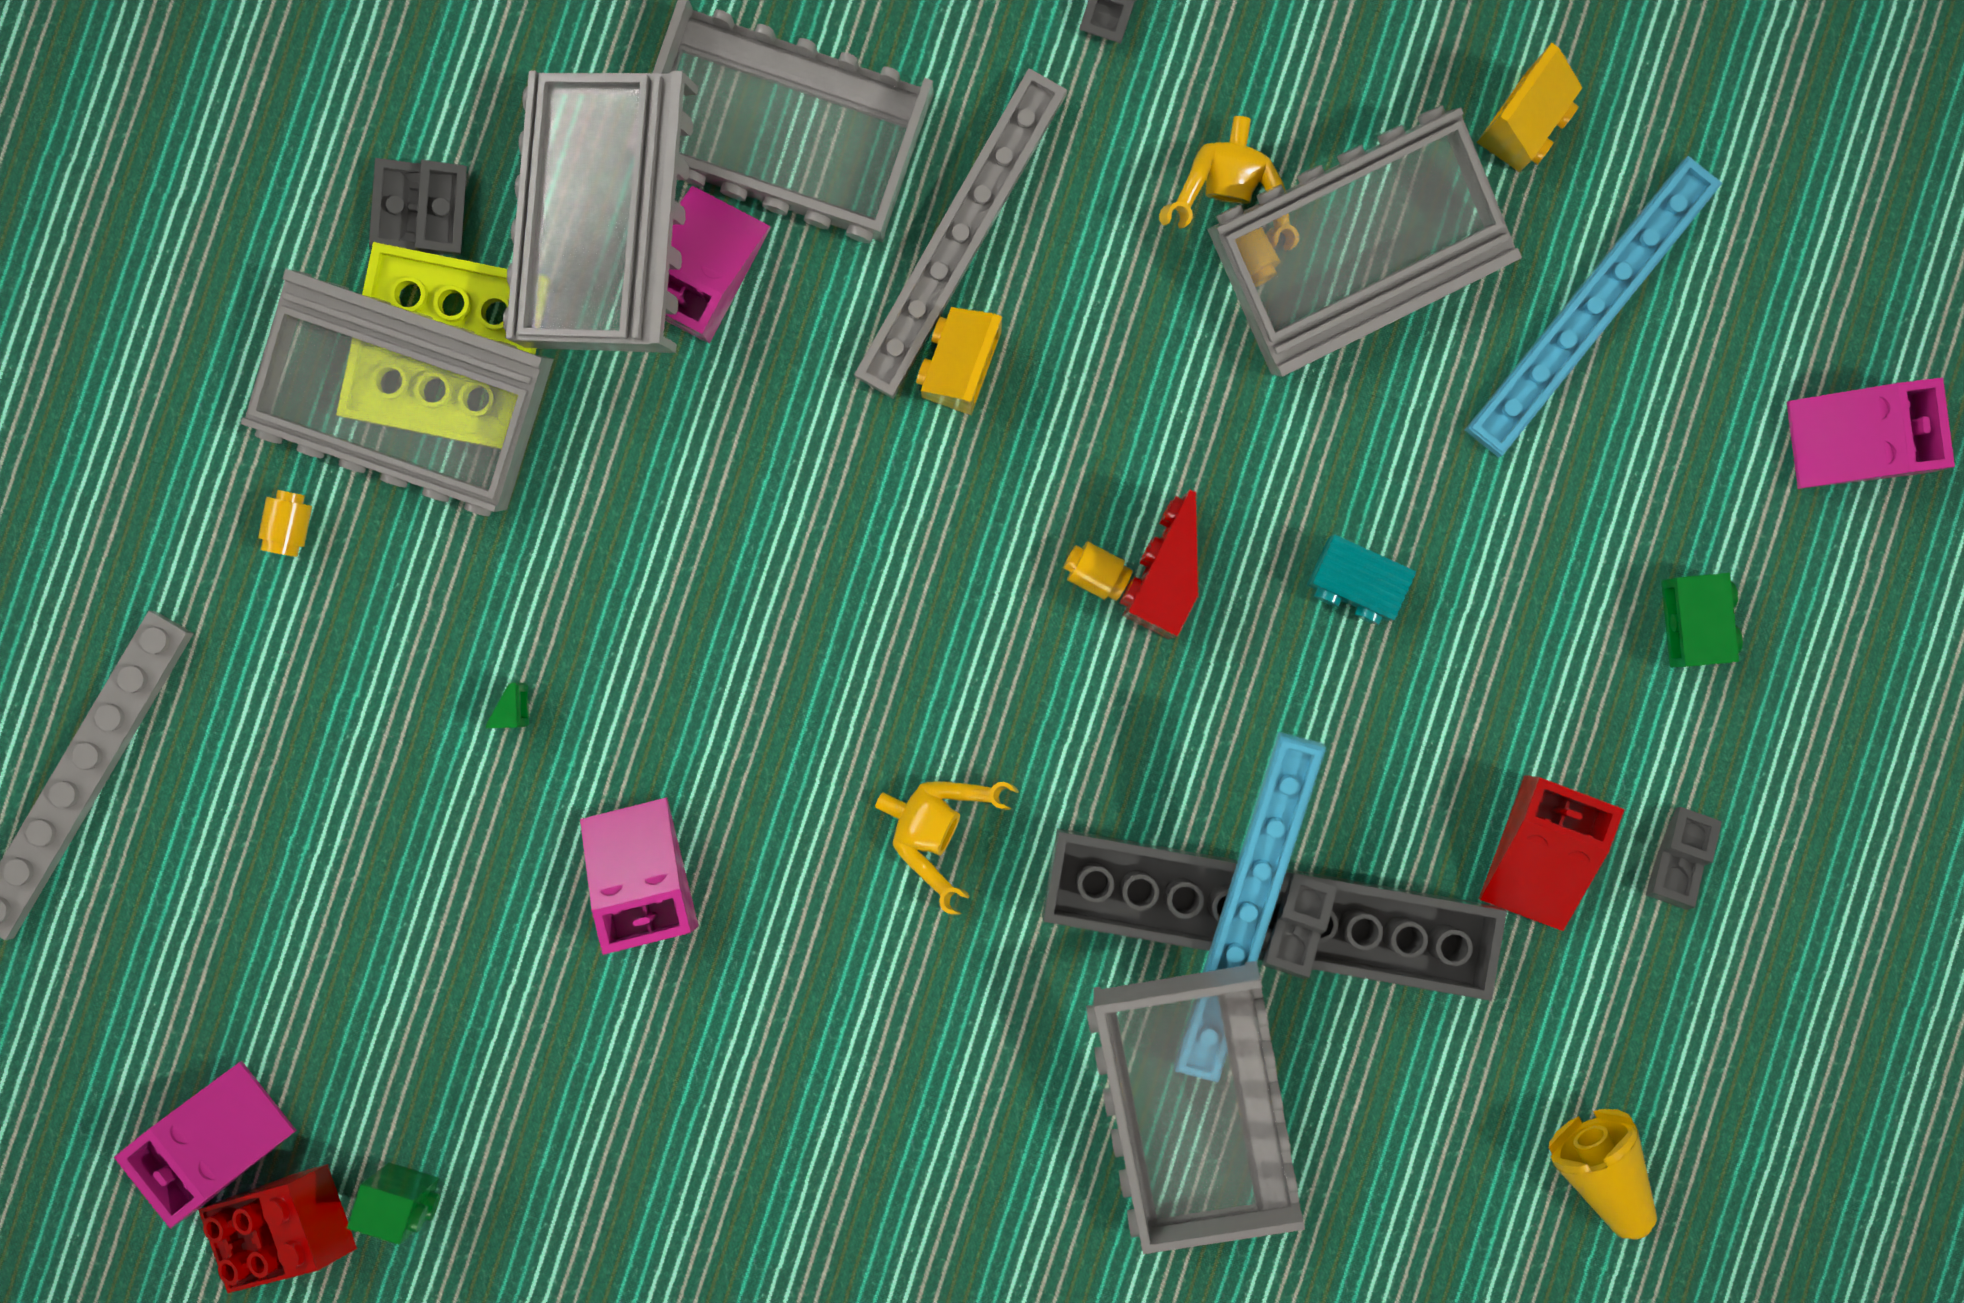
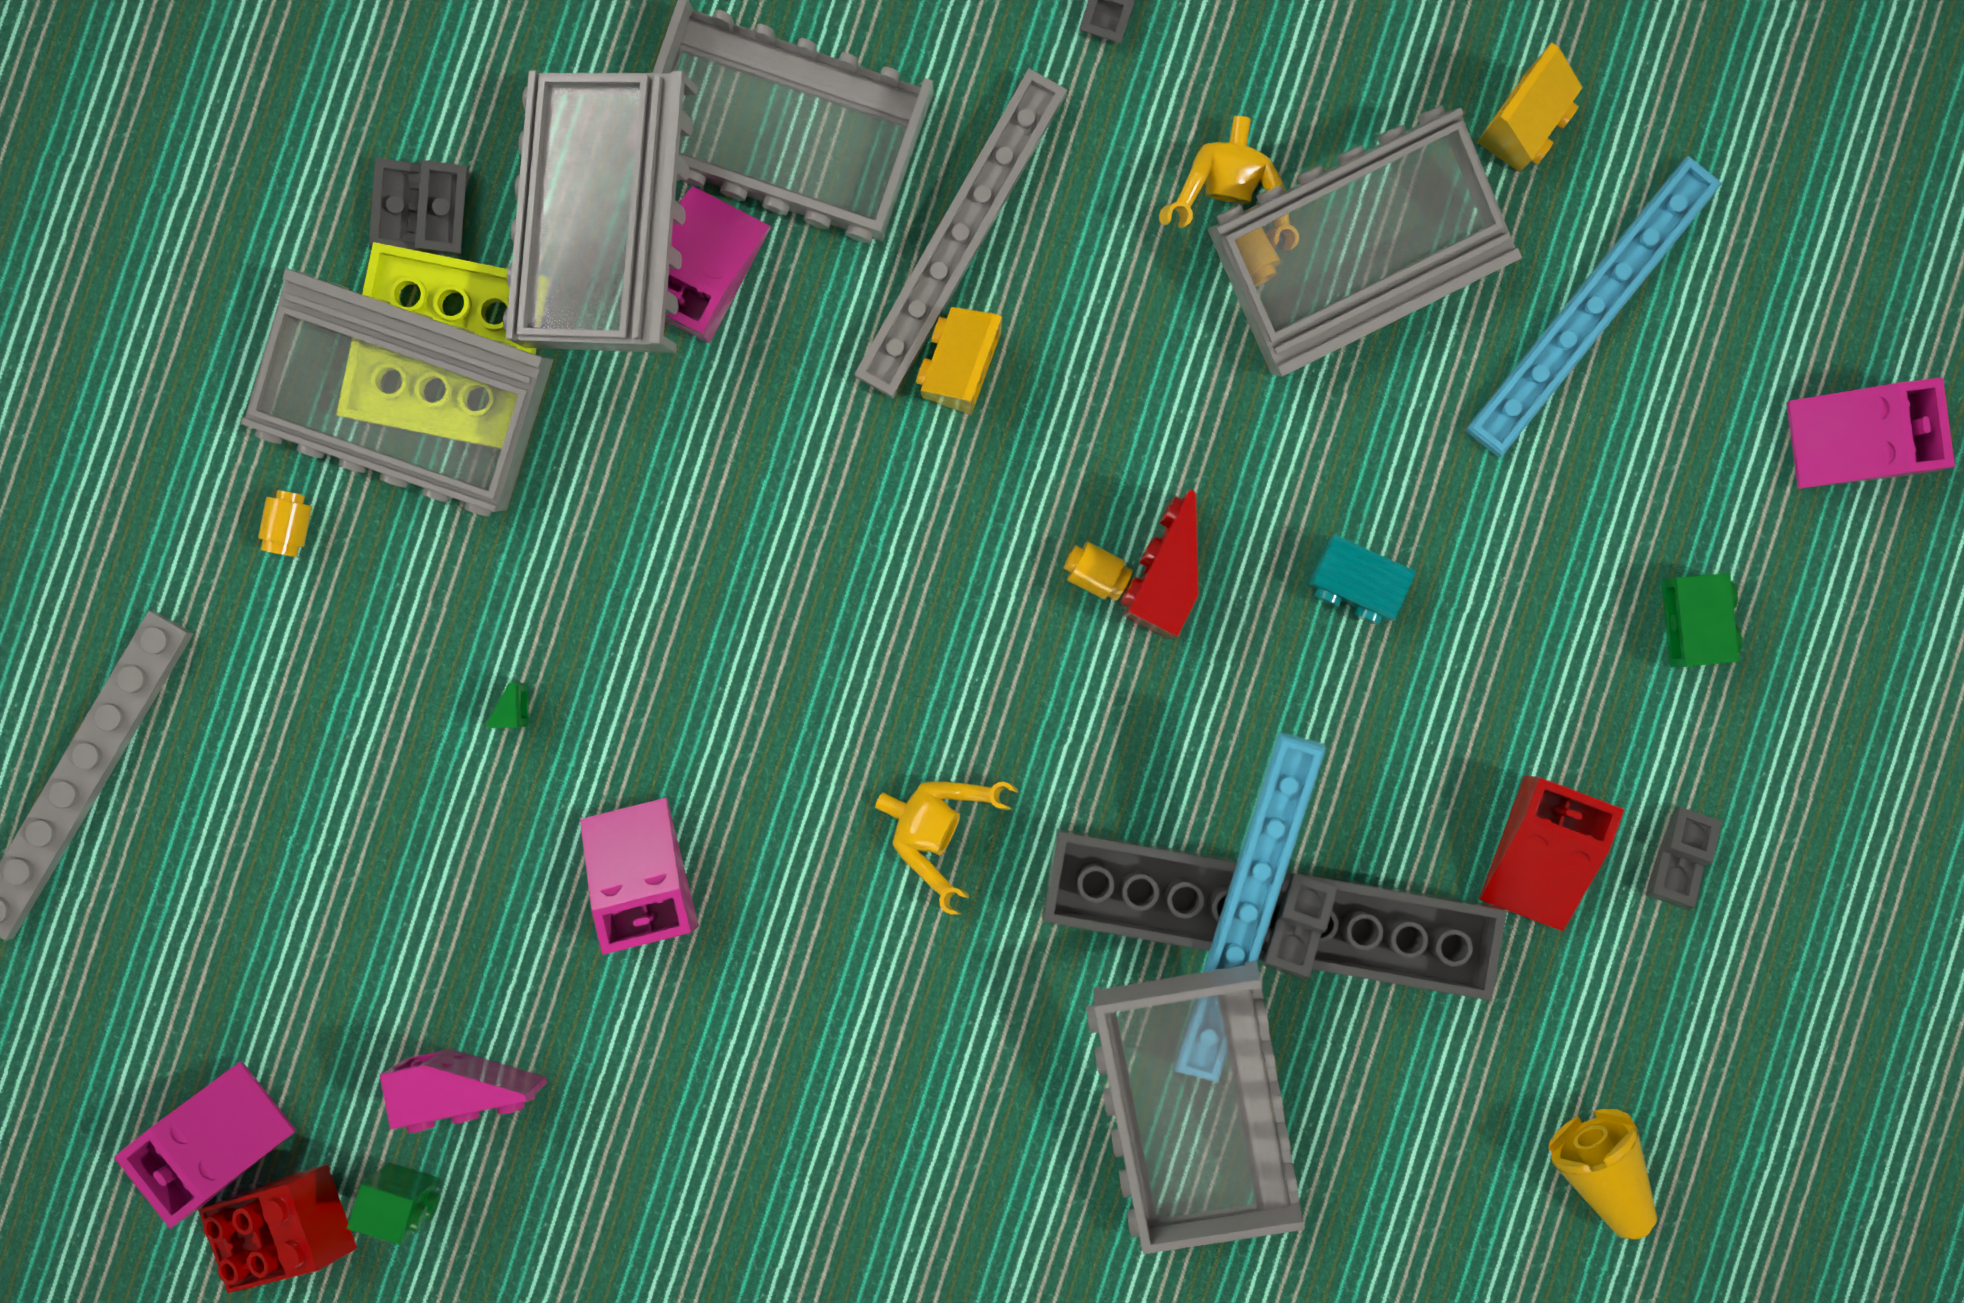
(453, 1086): none -> dark pink slope

